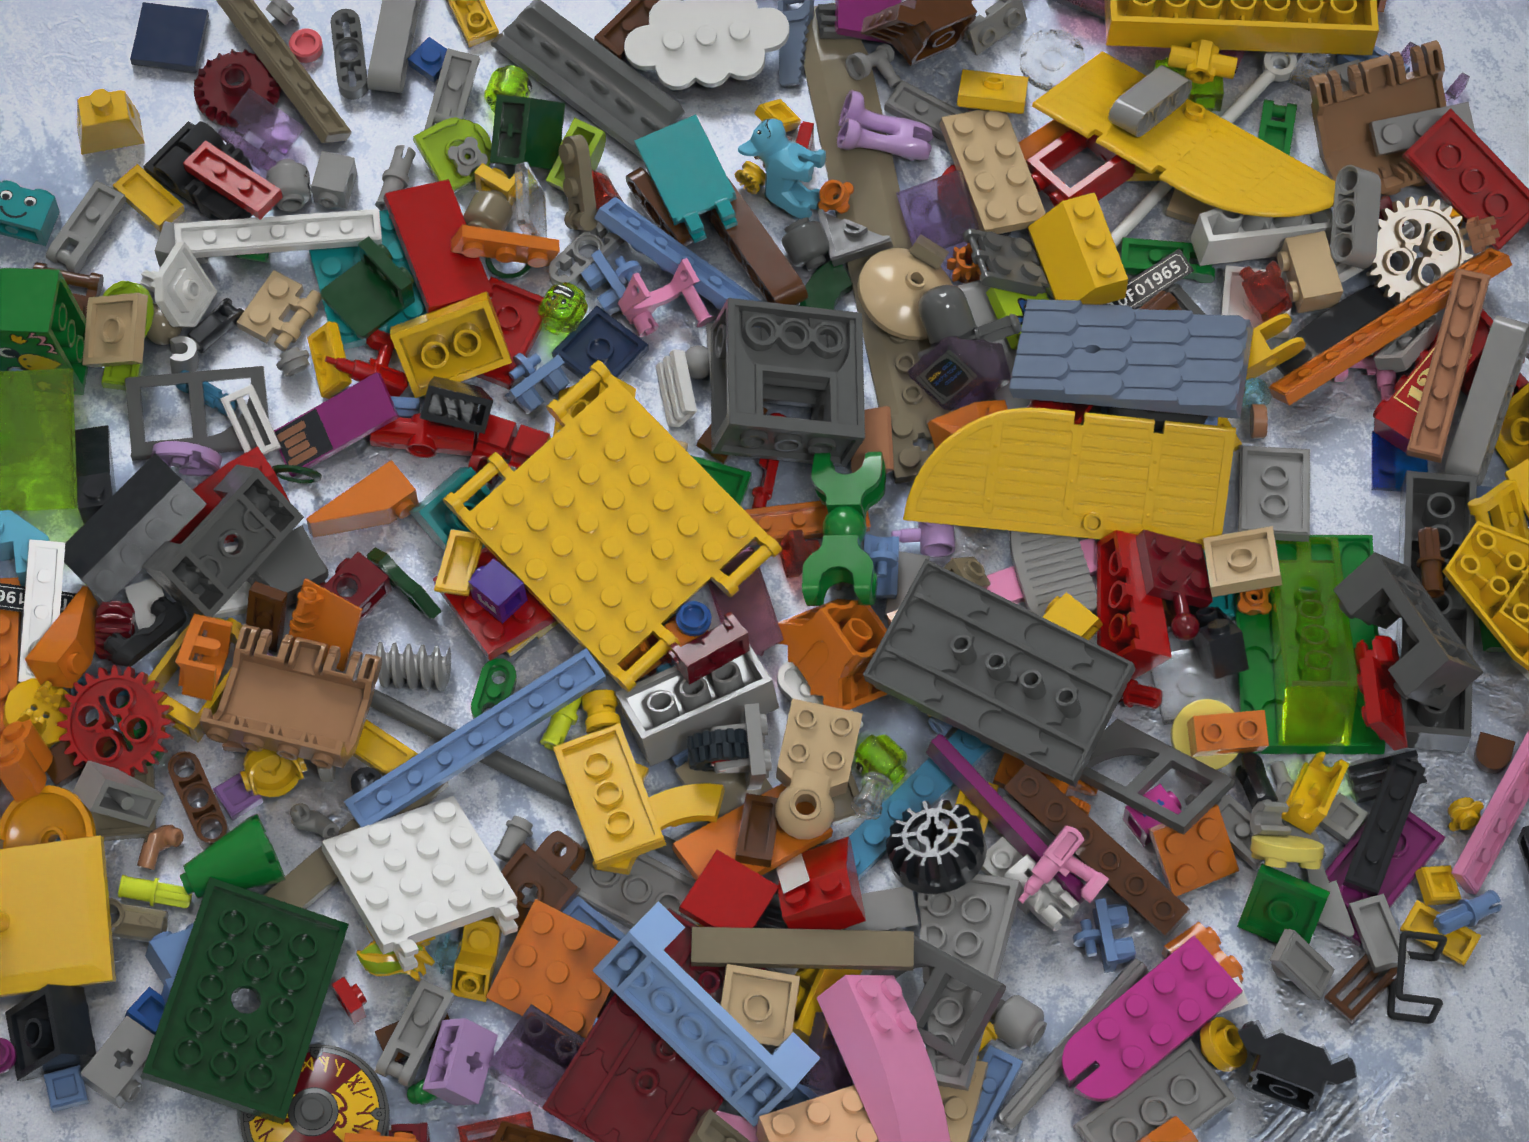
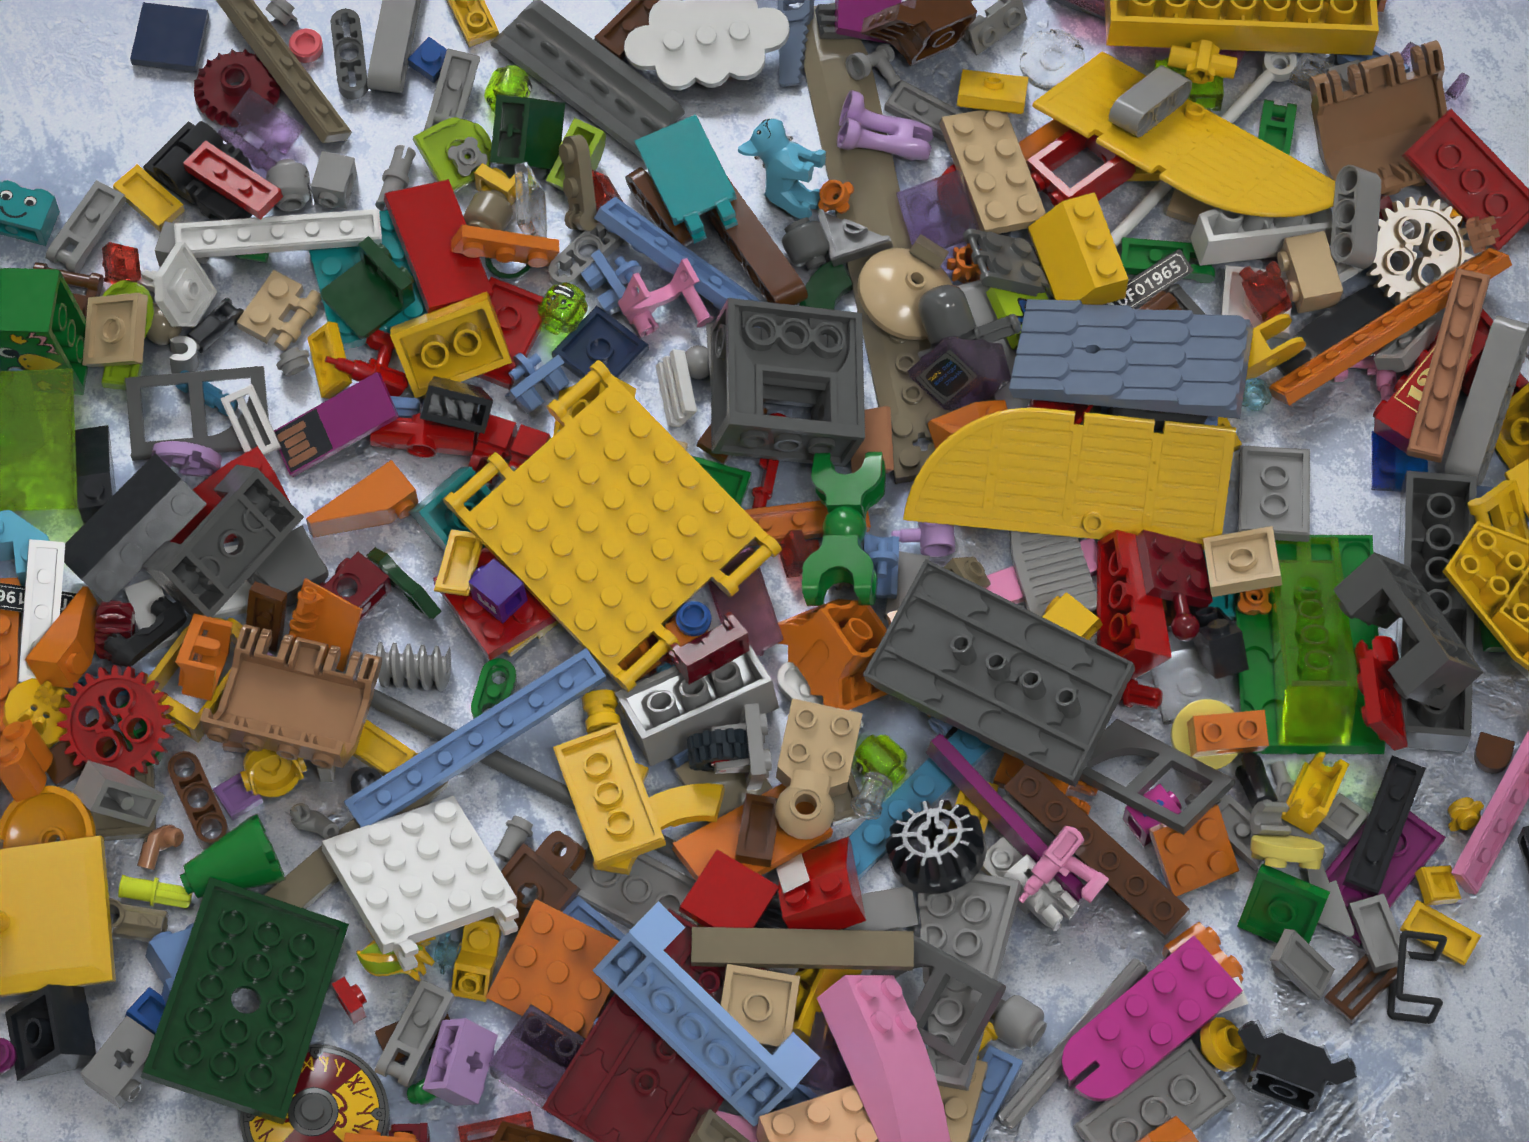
(66, 1089): medium blue tile -> none
(107, 121): yellow torso -> none
(120, 263): none -> clear red tile
(297, 469): dark green piece -> none
(560, 725): neon yellow pin -> none
(750, 177): yellow bush -> none
(778, 110): yellow tile -> none
(806, 134): red tile -> none
(1112, 950): medium blue hips -> none
(1258, 421): nougat tile -> none
(1373, 766): black tile -> none
(1403, 131): light grey plate -> none
(1431, 561): reddish brown axle -> none
(1467, 912): medium blue axle -> none

